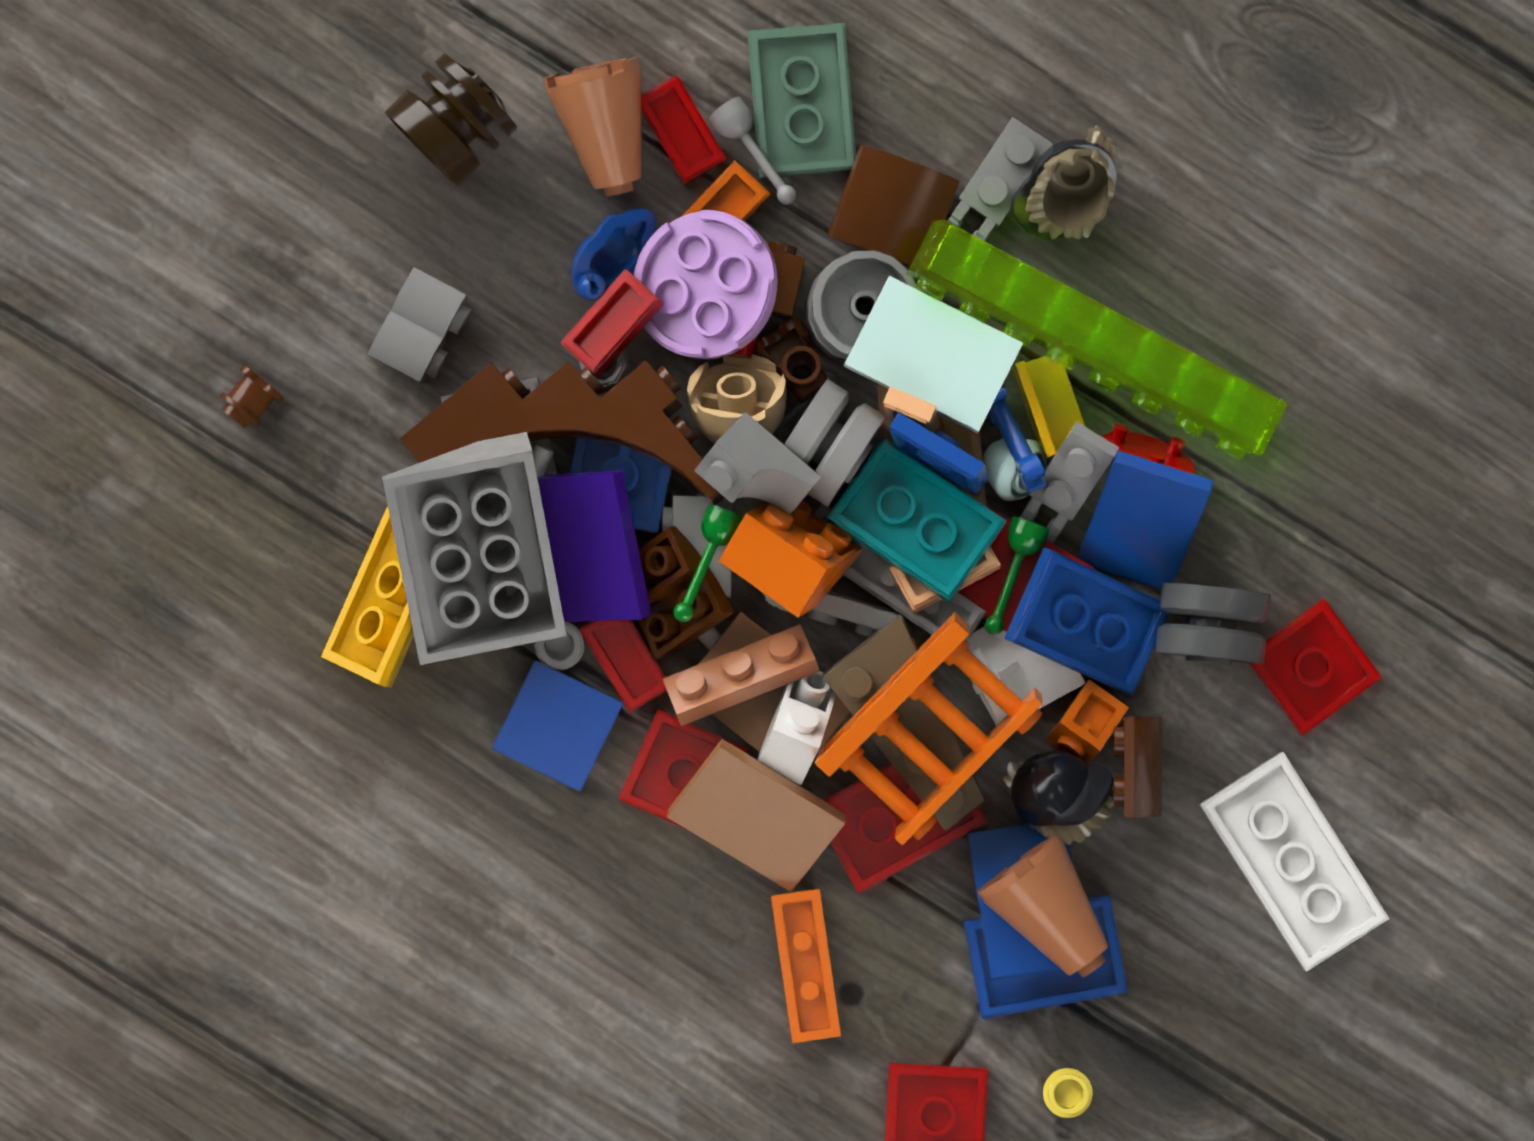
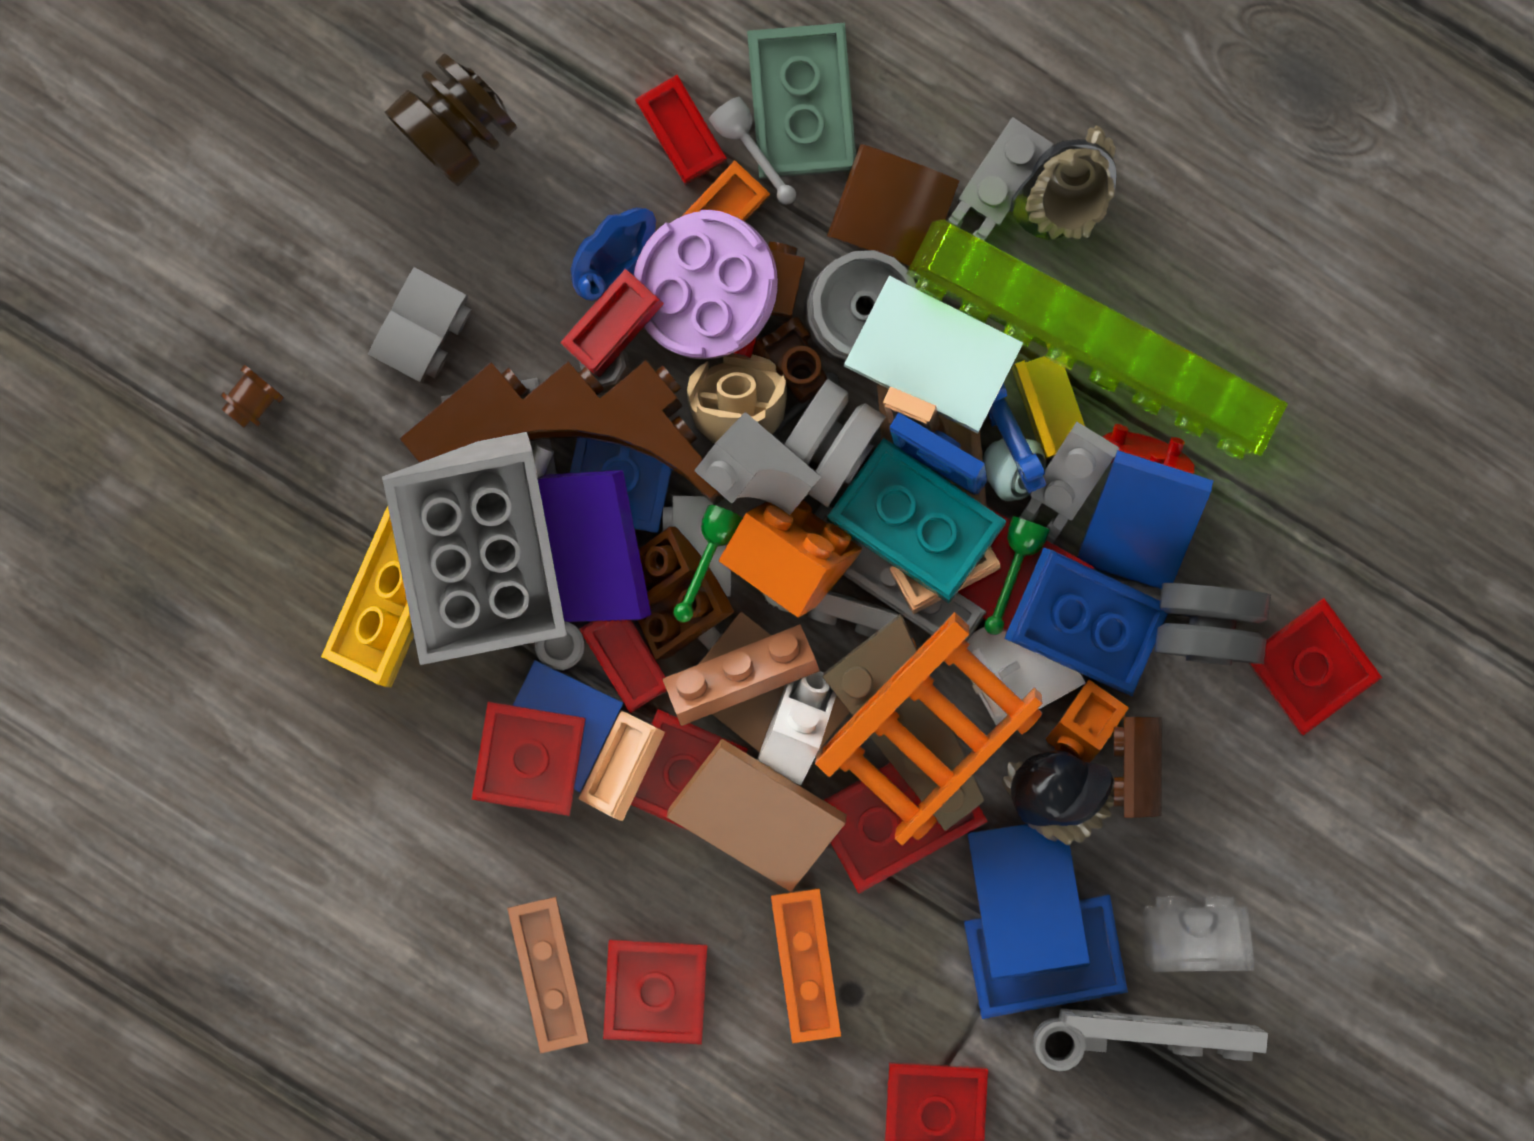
(528, 758): none -> red tile
(548, 974): none -> nougat plate
(603, 120): nougat cone -> none
(621, 765): none -> light nougat tile
(655, 991): none -> red tile
(1049, 907): nougat cone -> none
(1067, 1092): light yellow plate -> none
(1184, 1036): none -> light grey hinge
(1197, 935): none -> clear slope
(1294, 861): white tile -> none

